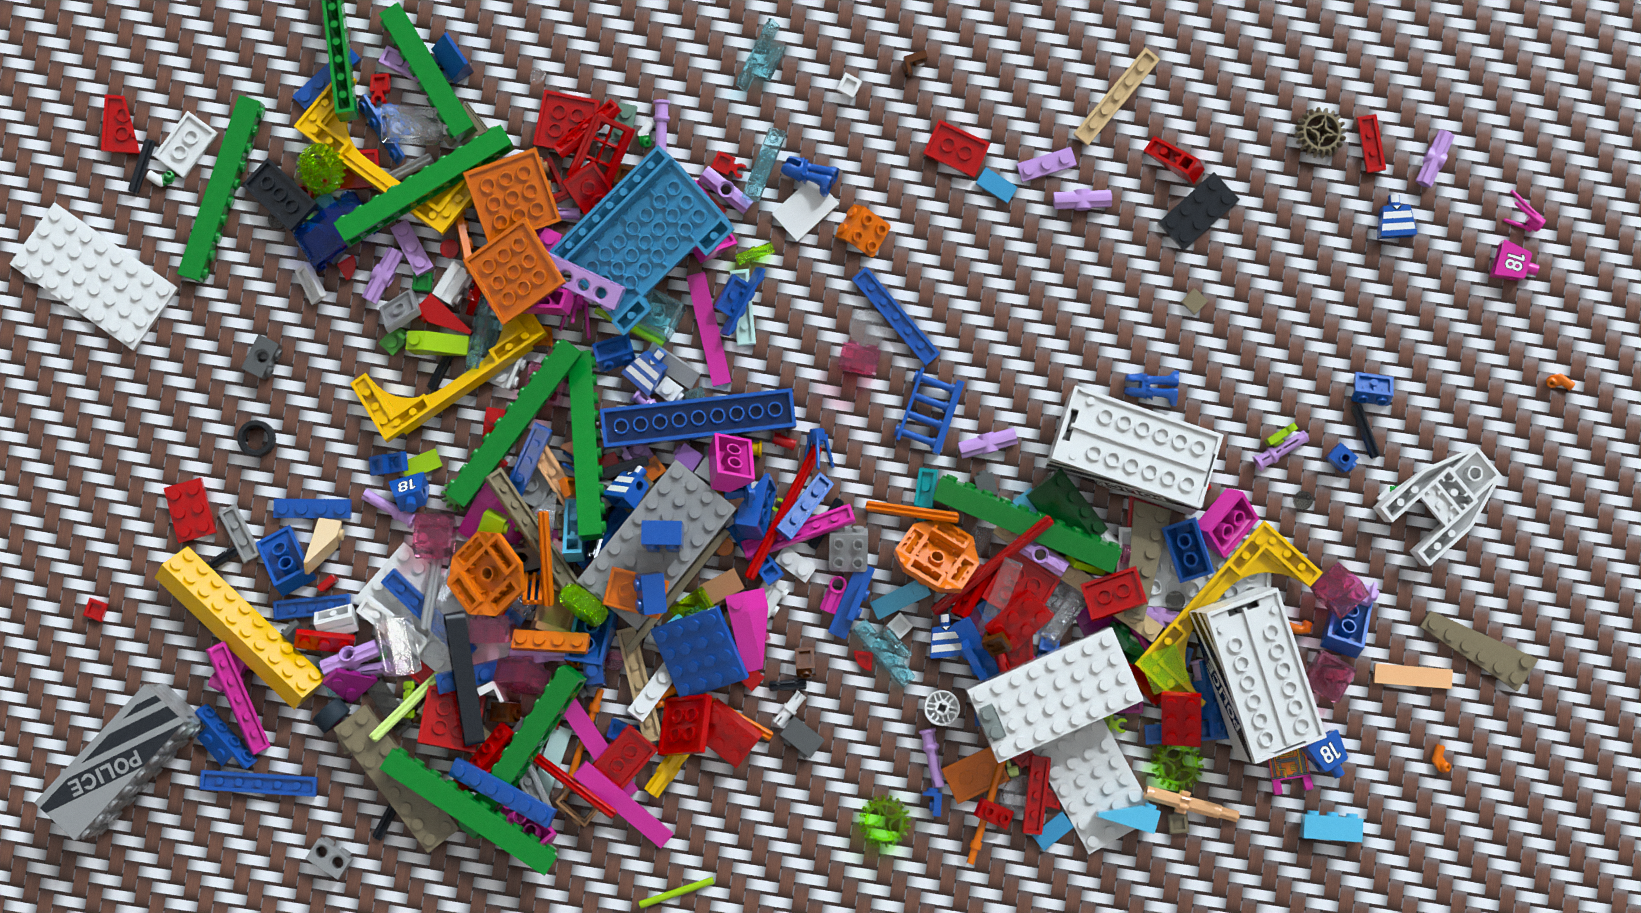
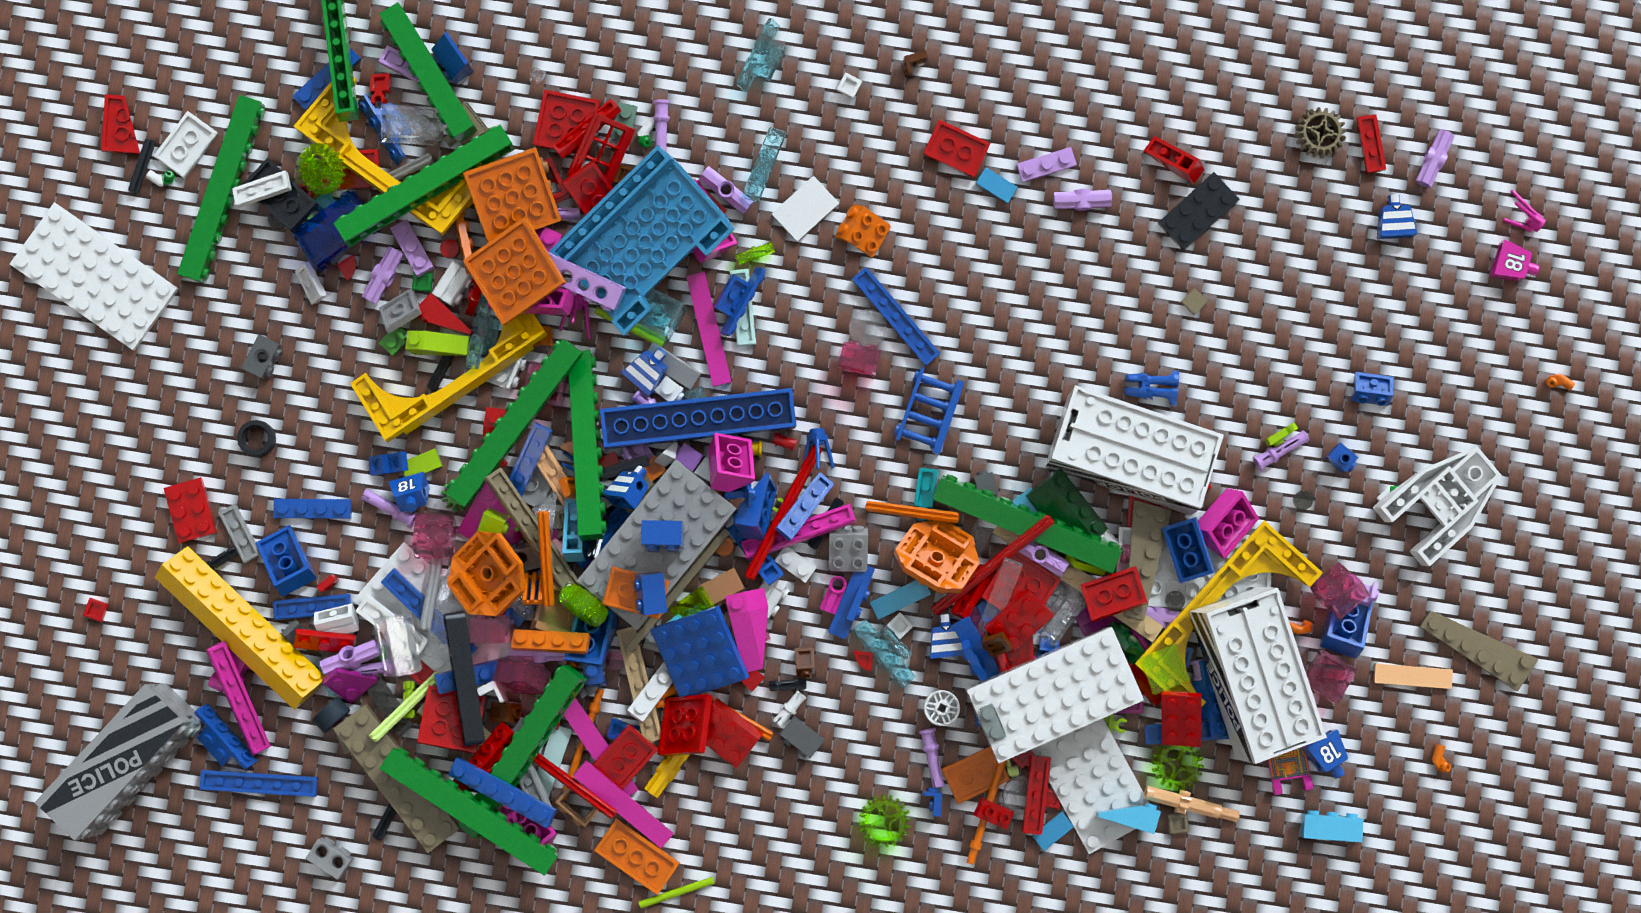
(261, 189): none -> white plate
(323, 542): slope -> none
(614, 352): blue bracket -> none
(637, 856): none -> orange plate
(667, 456): none -> white slope
(725, 164): red plate -> none
(802, 170): blue piece -> none
(987, 443): lavender piece -> none
(1116, 96): tan plate -> none
(1365, 431): black axle -> none

